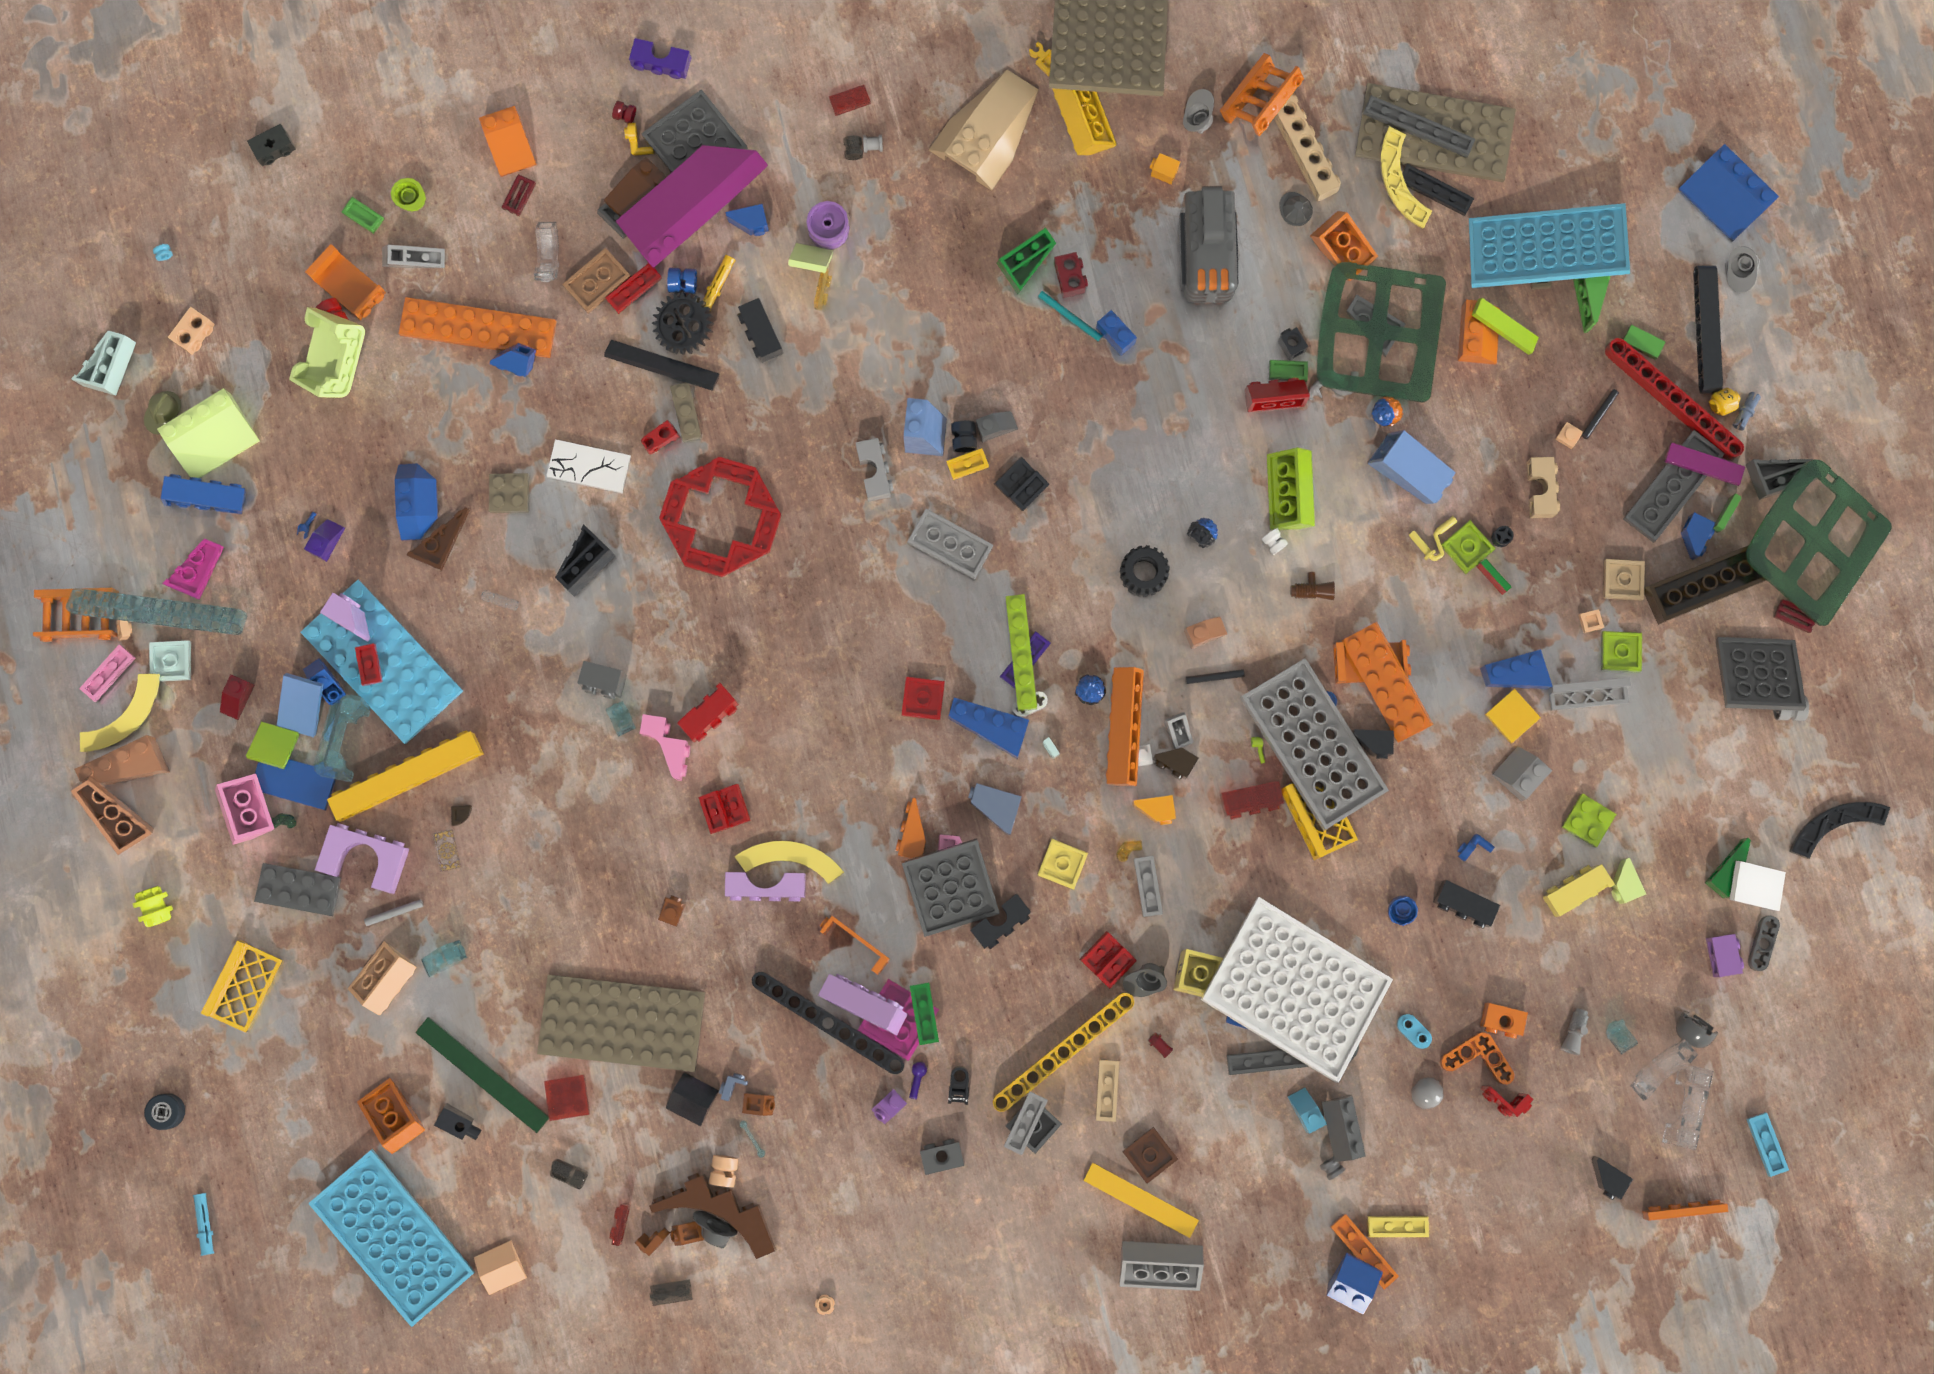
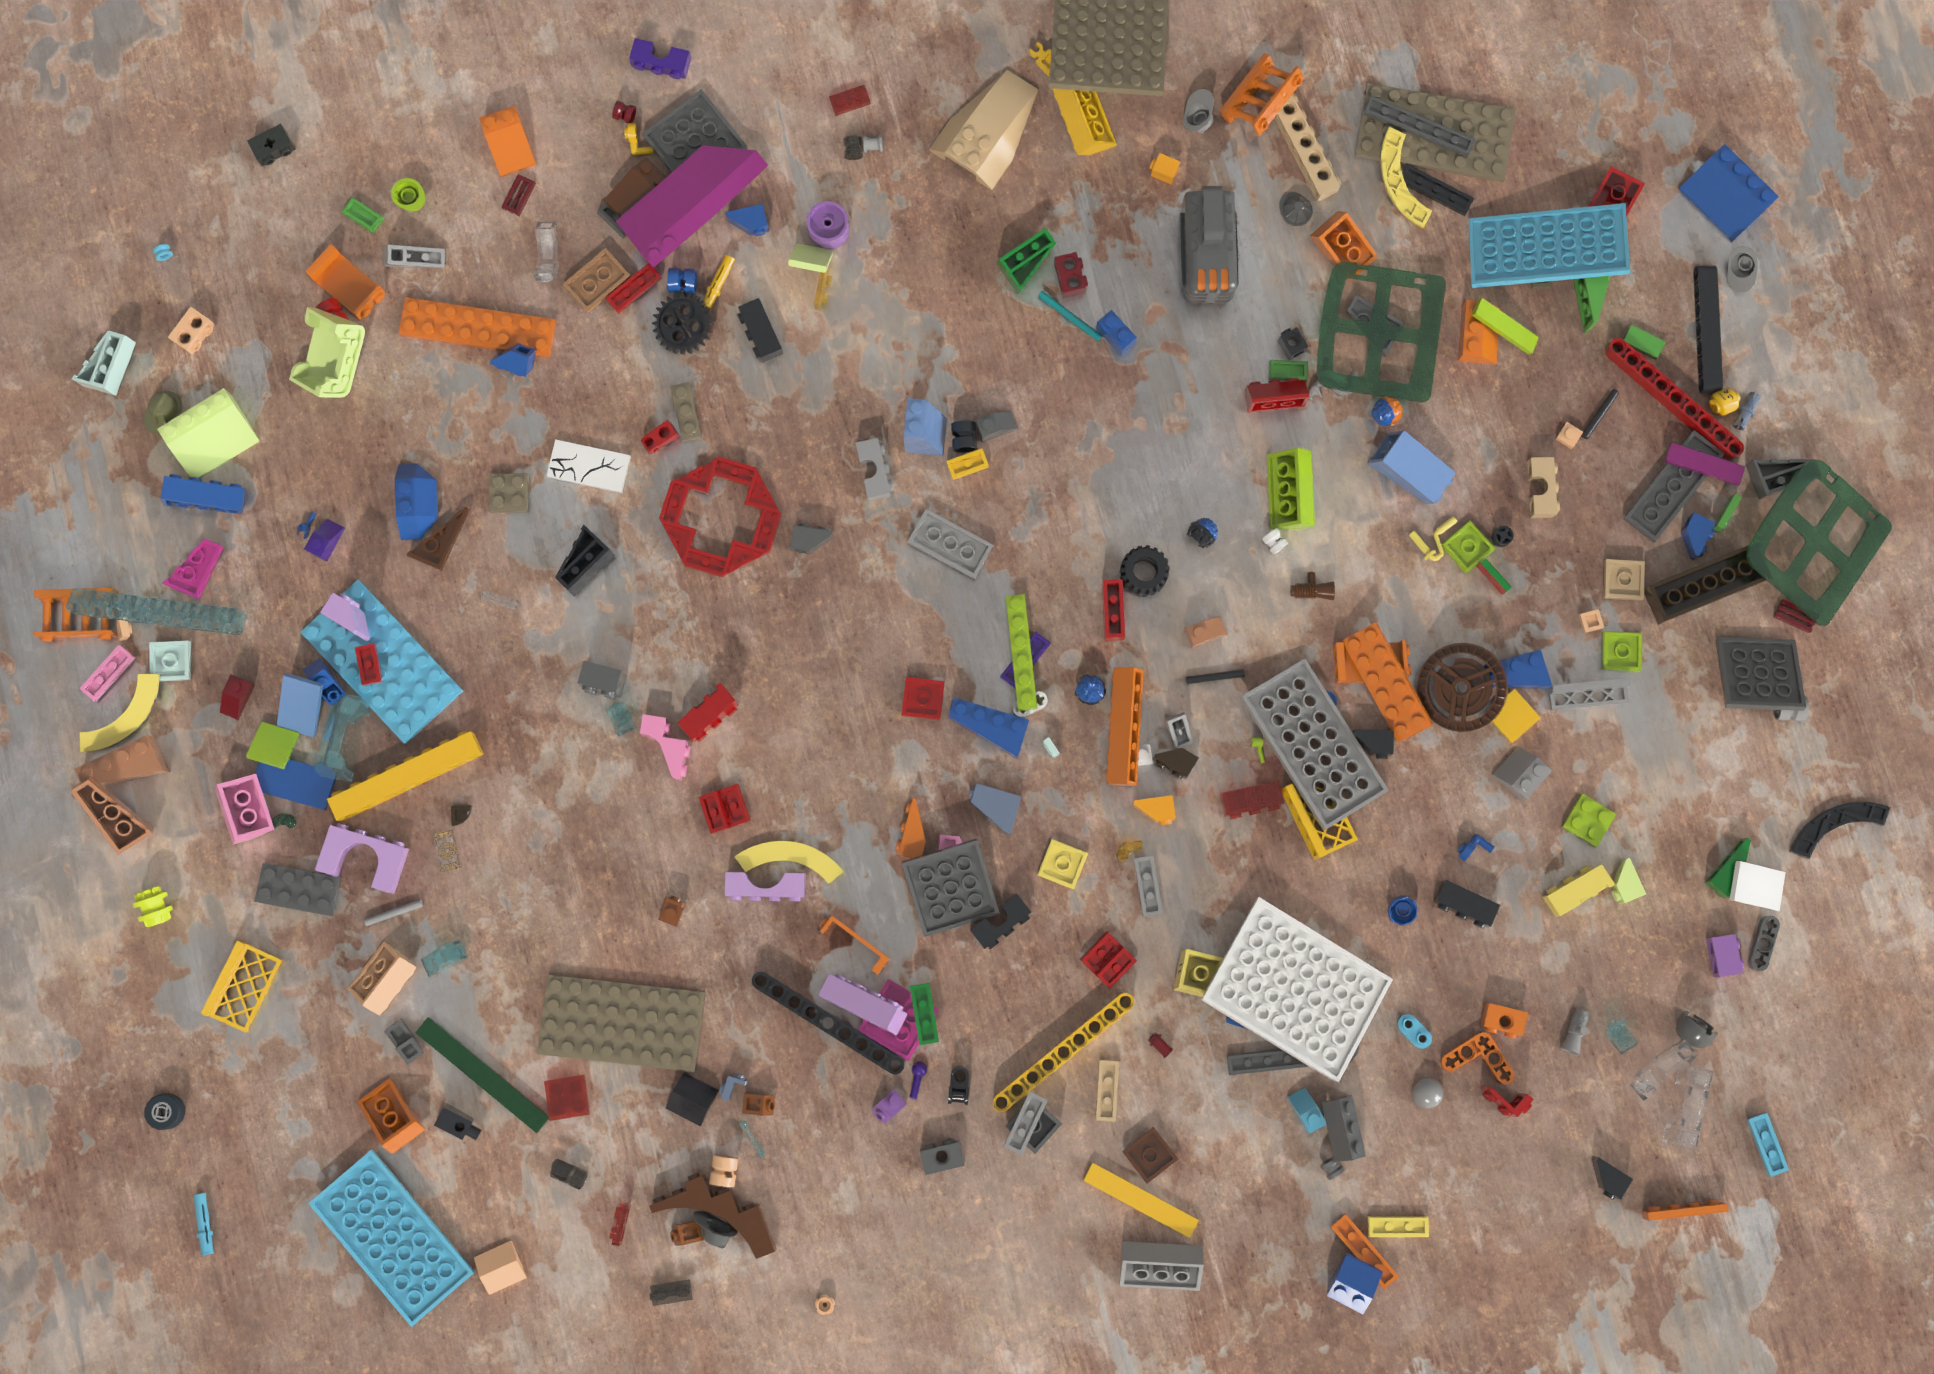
(404, 1041): none -> dark grey slope
(650, 1244): dark orange bracket -> none
(661, 365): black tile -> none
(809, 539): none -> dark grey slope
(1021, 484): black slope -> none
(1113, 610): none -> red brick
(1145, 981): dark grey piece -> none
(1478, 687): none -> reddish brown piece
(1618, 189): none -> red slope

